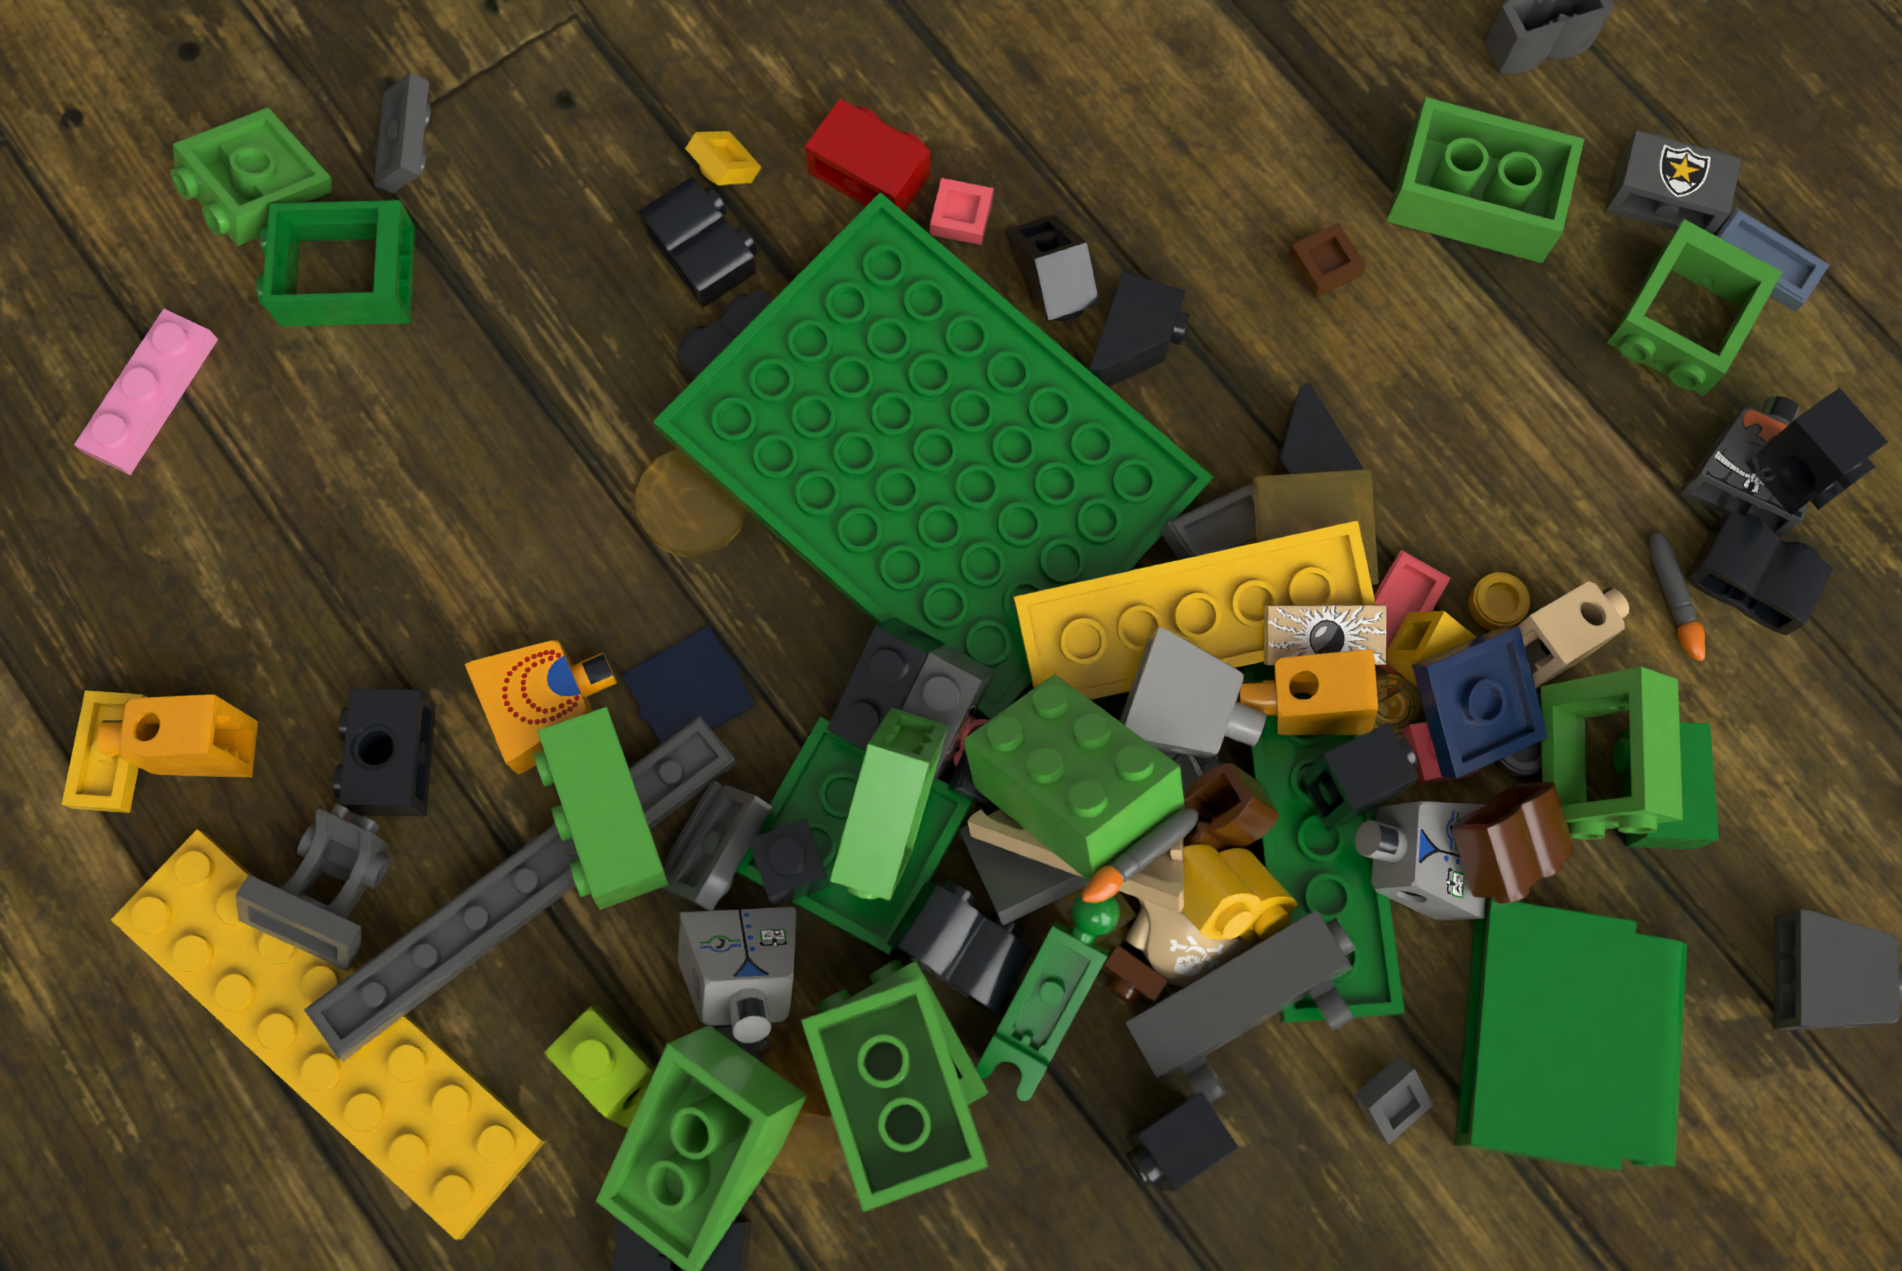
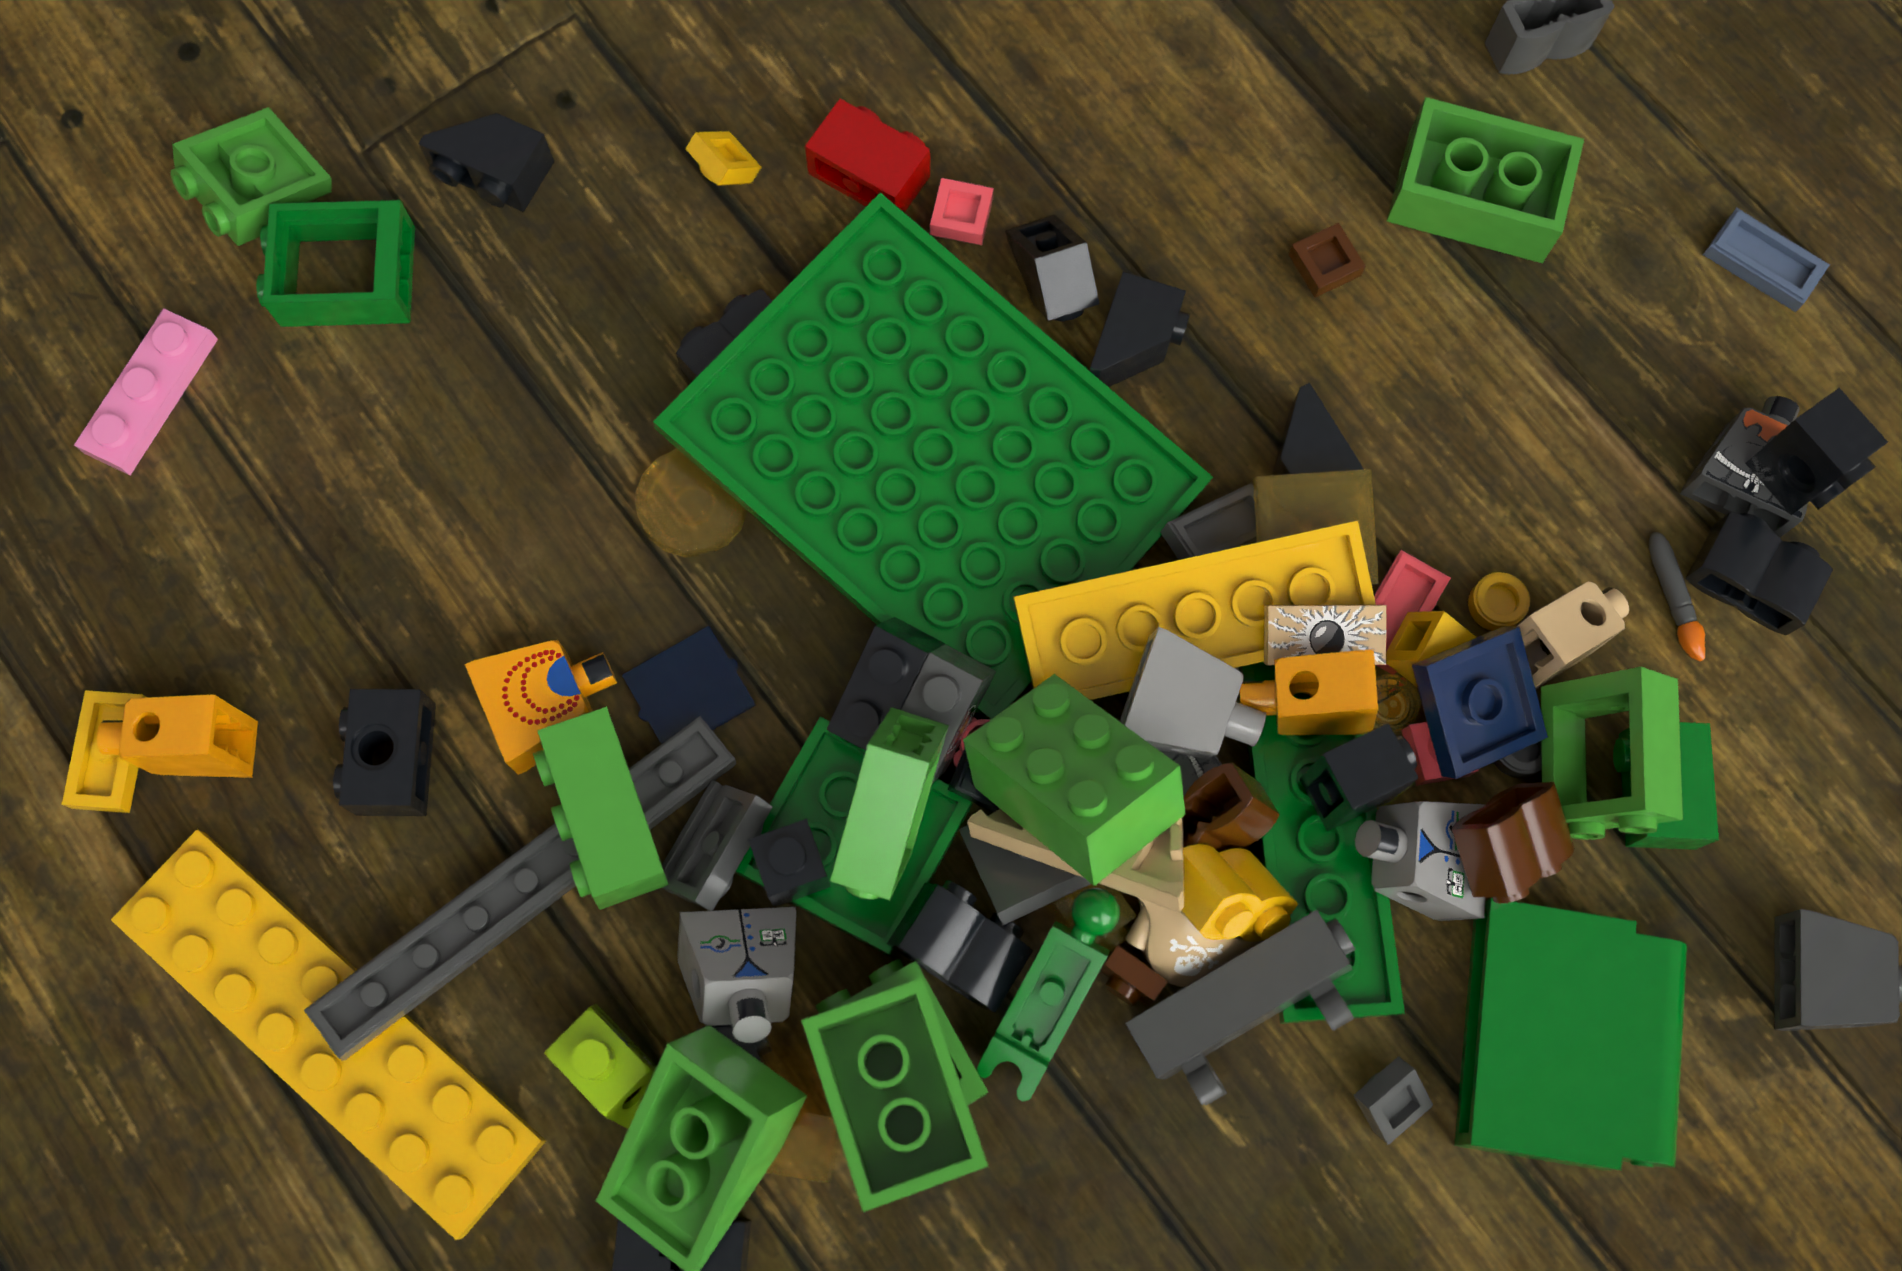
(342, 847): dark grey tile -> none
(402, 133): dark grey plate -> none
(491, 156): none -> black slope
(698, 241): black brick -> none
(1109, 878): dark grey piece -> none
(1179, 1144): black brick -> none
(1671, 182): dark grey brick -> none
(1715, 267): bright green window -> none

